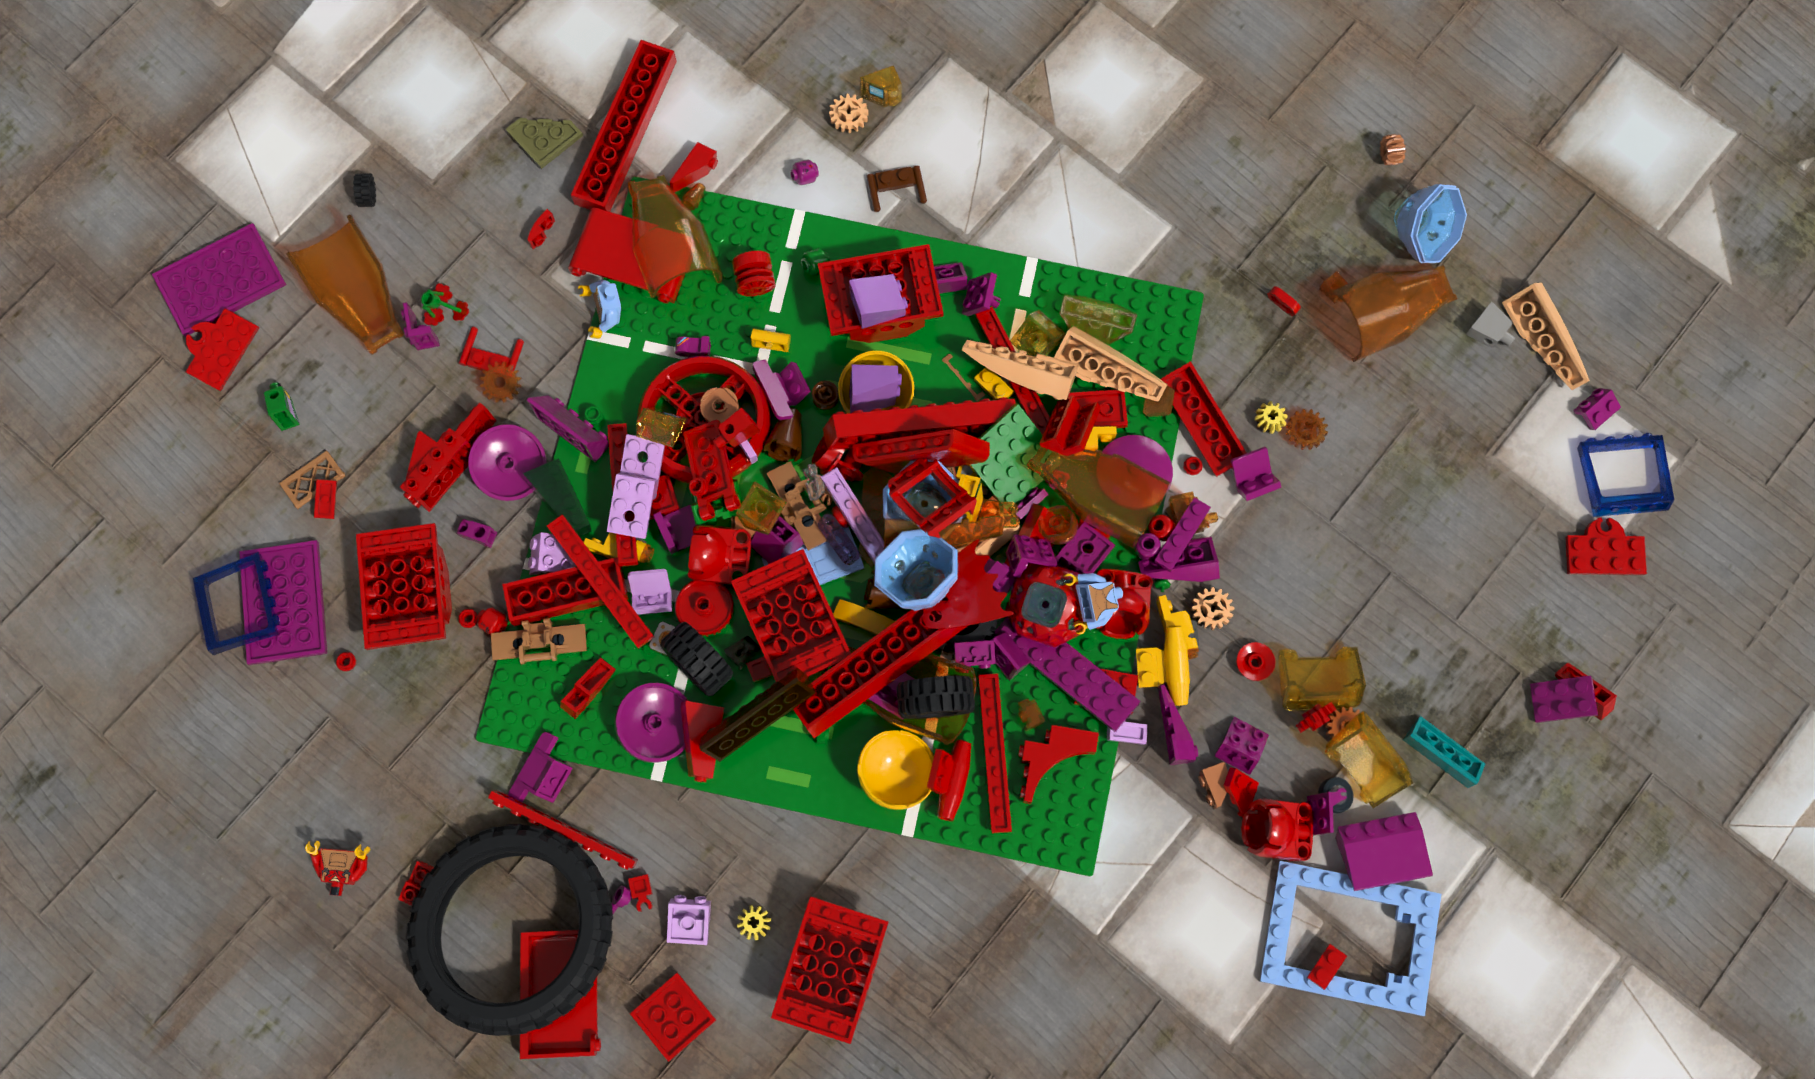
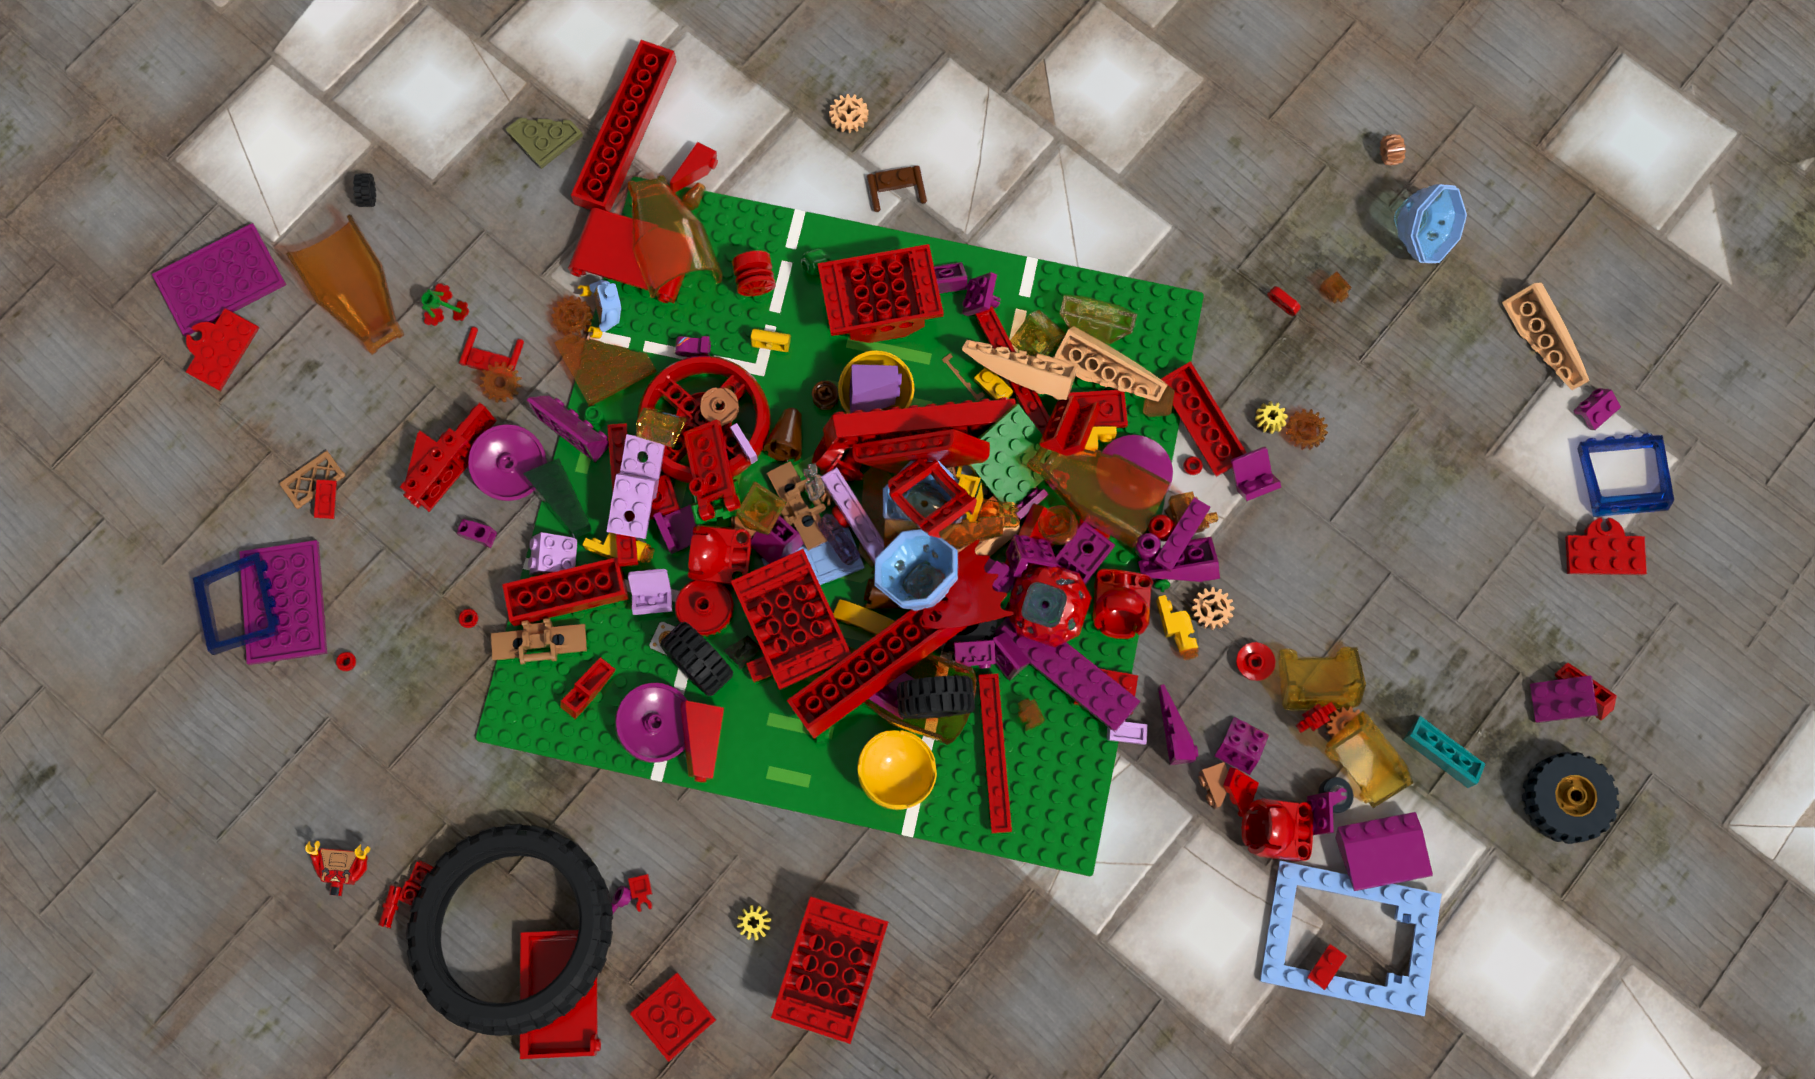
(277, 401): green torso -> none
(390, 906): none -> red pin
(403, 586): red wedge -> none
(420, 336): magenta bracket -> none
(491, 621): red head -> none
(537, 235): red slope -> none
(537, 817): red plate -> none
(541, 772): magenta plate -> none
(574, 323): none -> clear orange gear
(600, 581): red plate -> none
(602, 368): none -> clear orange plate
(688, 920): lavender plate -> none
(736, 429): red torso -> none
(757, 715): dark brown slope -> none
(781, 388): magenta plate -> none
(804, 172): magenta head -> none
(877, 299): medium lavender slope -> none
(882, 87): clear yellow slope -> none
(949, 778): red plate -> none
(1062, 744): red arch -> none
(1096, 600): light blue torso -> none
(1166, 665): yellow plate -> none
(1393, 305): clear orange windscreen -> none
(1492, 327): light grey torso -> none
(1570, 797): none -> black wheel

